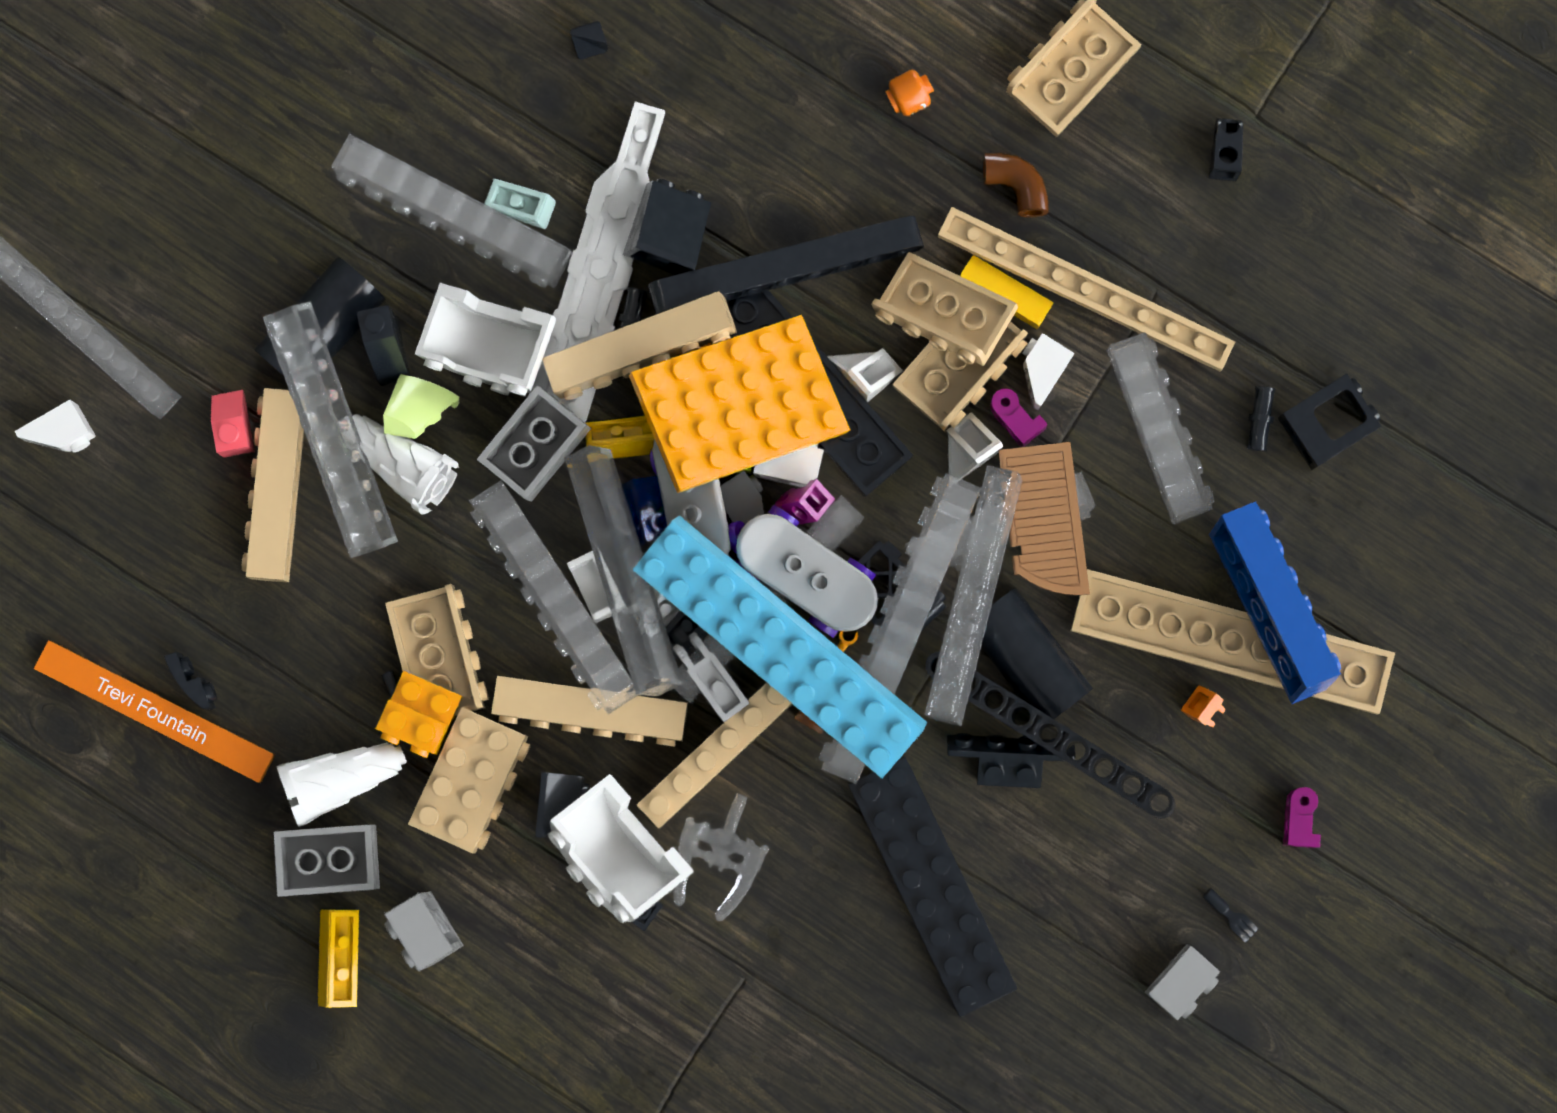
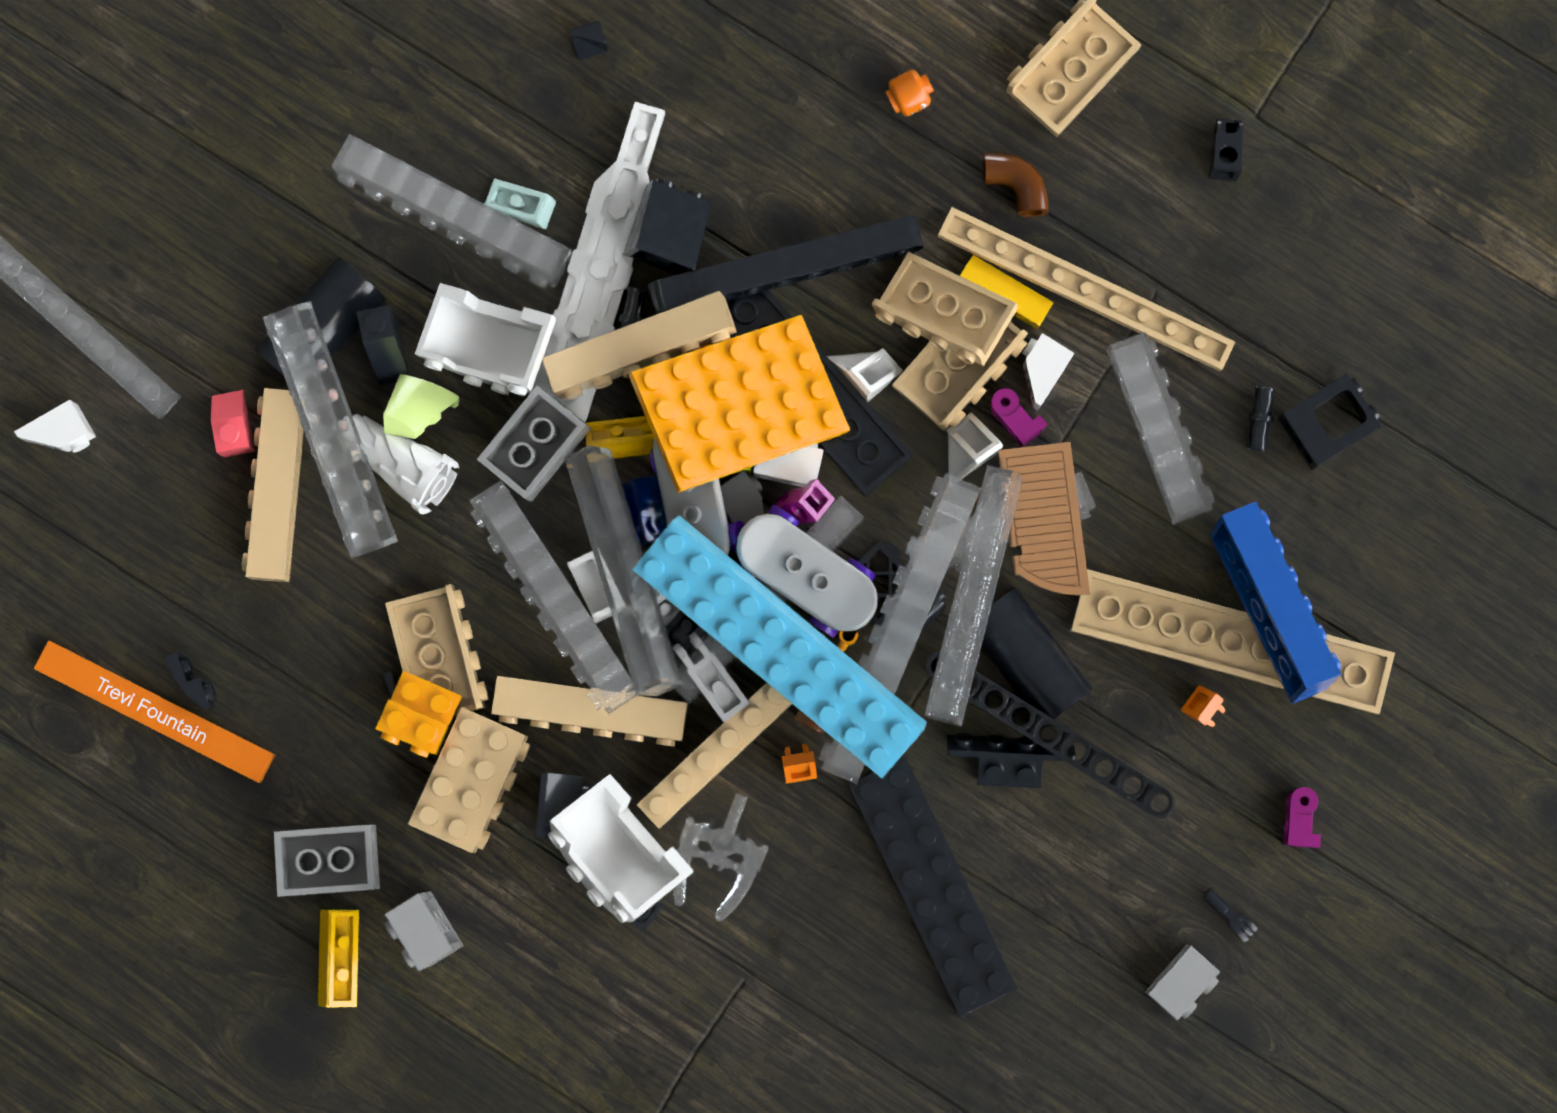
(333, 779): white cone -> none
(799, 766): none -> orange tile

